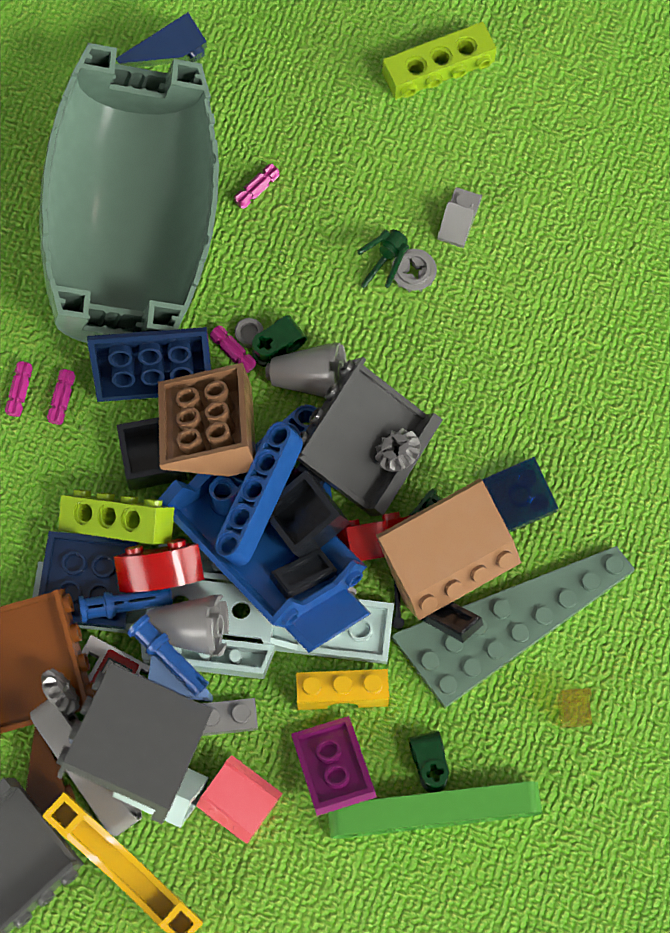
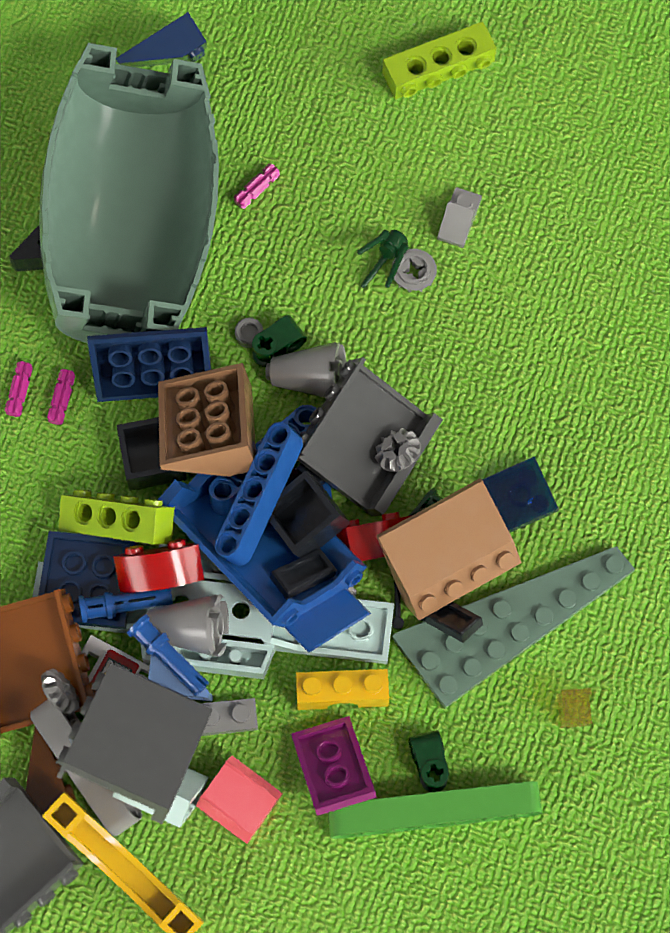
(28, 253): none -> black slope
(232, 348): dark pink axle -> none

